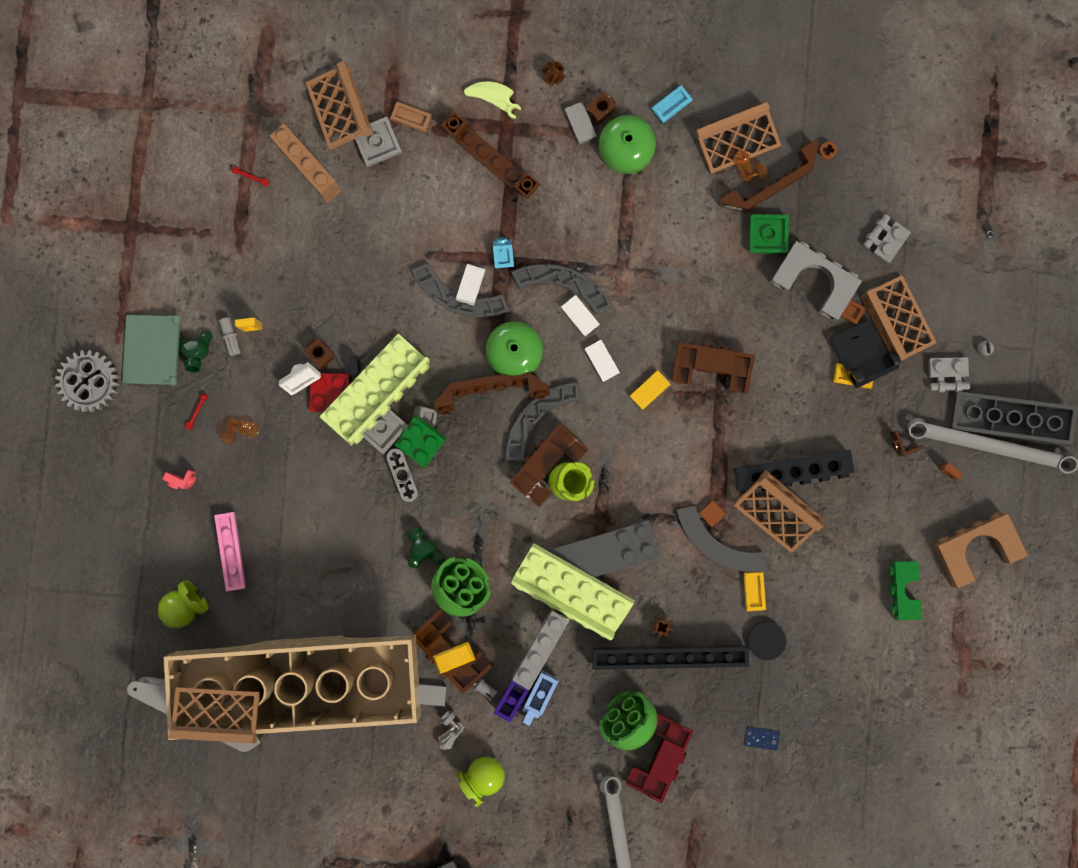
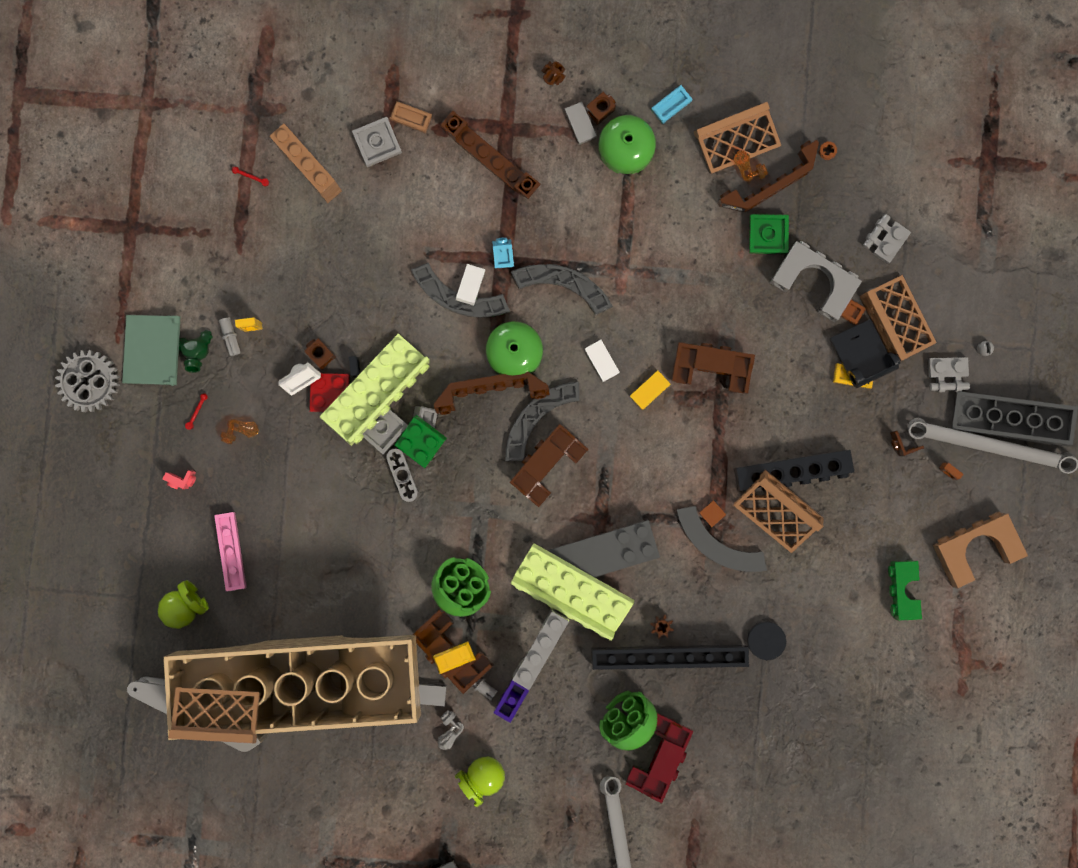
(354, 100): medium nougat fence -> none
(423, 549): dark green animal -> none
(495, 94): yellowish green piece -> none
(539, 696): light blue hinge -> none
(571, 481): lime tile -> none
(580, 315): white tile -> none
(754, 591): yellow tile -> none
(762, 738): dark blue sticker -> none

